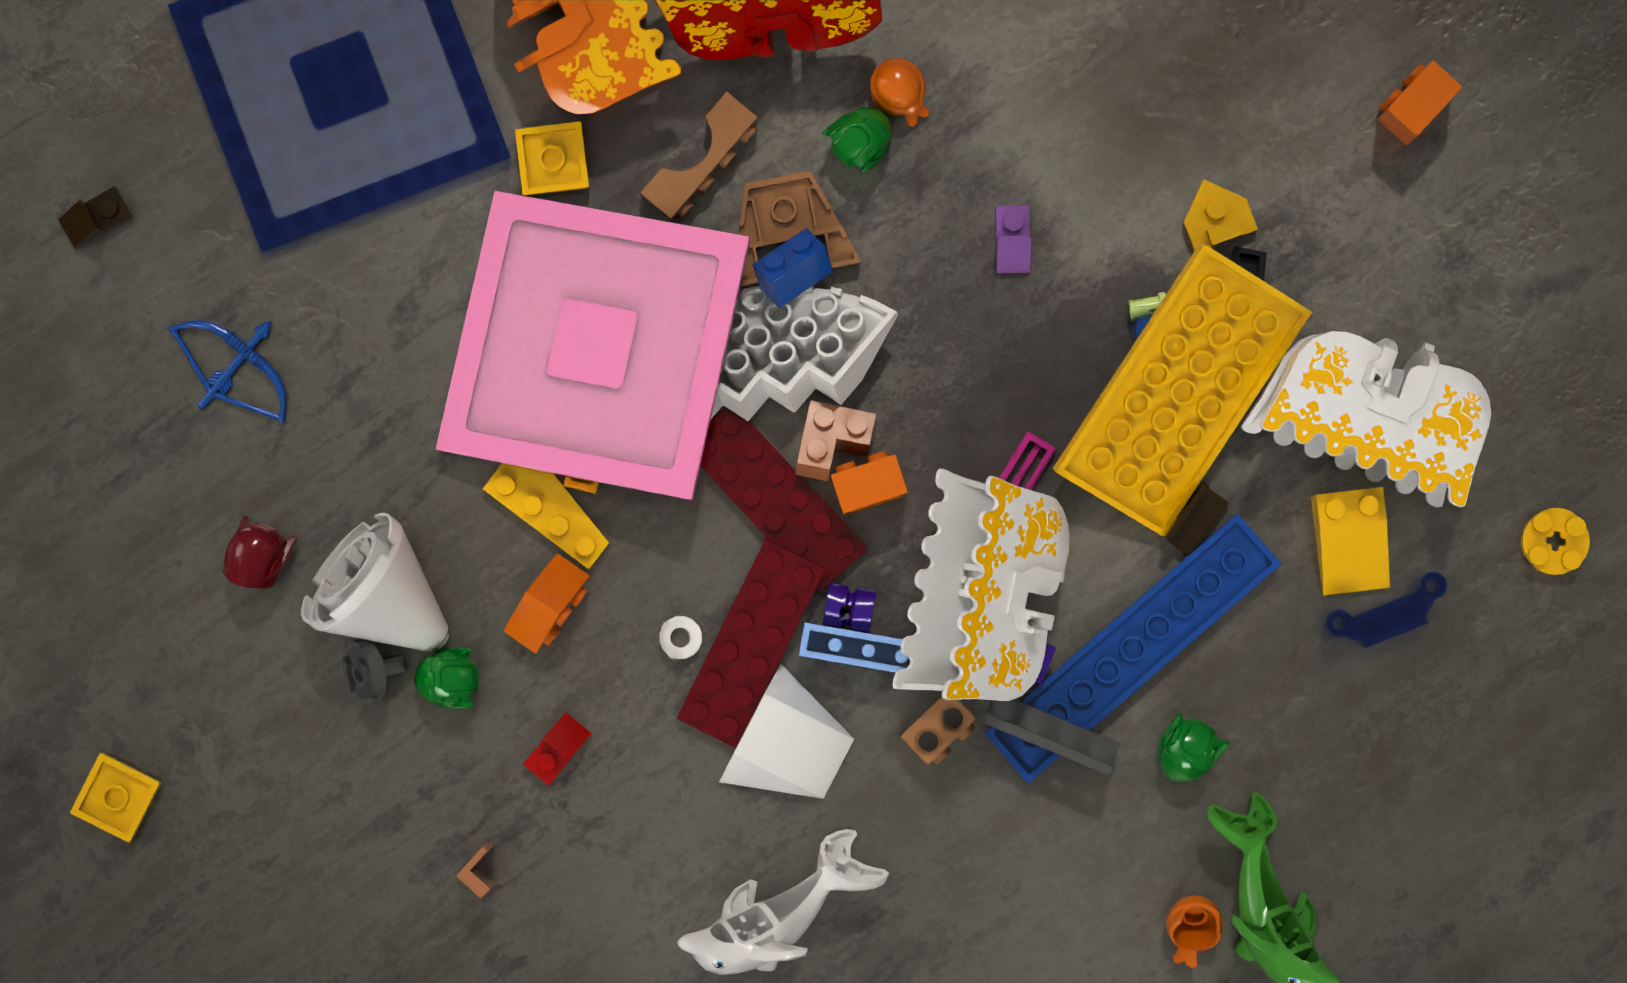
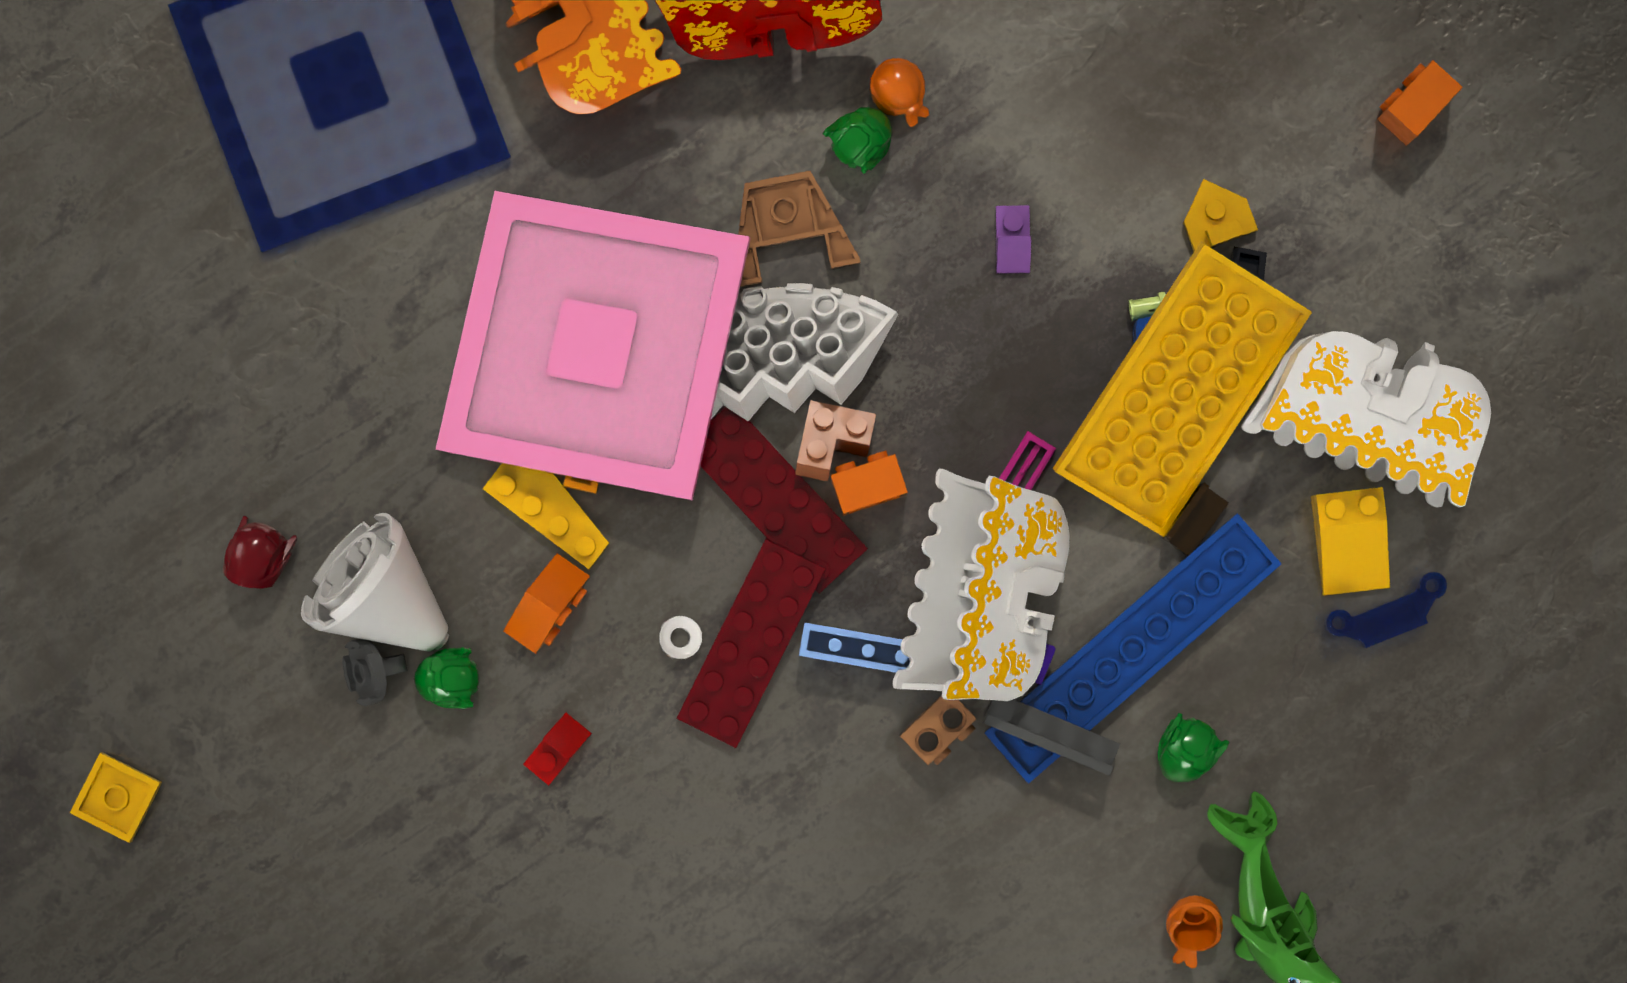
(92, 218): dark brown slope -> none
(222, 380): blue piece -> none
(474, 877): nougat panel -> none
(552, 159): yellow plate -> none
(673, 190): medium nougat arch -> none
(764, 931): white animal -> none
(789, 743): white wedge -> none
(792, 268): blue brick -> none
(861, 610): dark purple wheel -> none
(1570, 529): yellow plate -> none

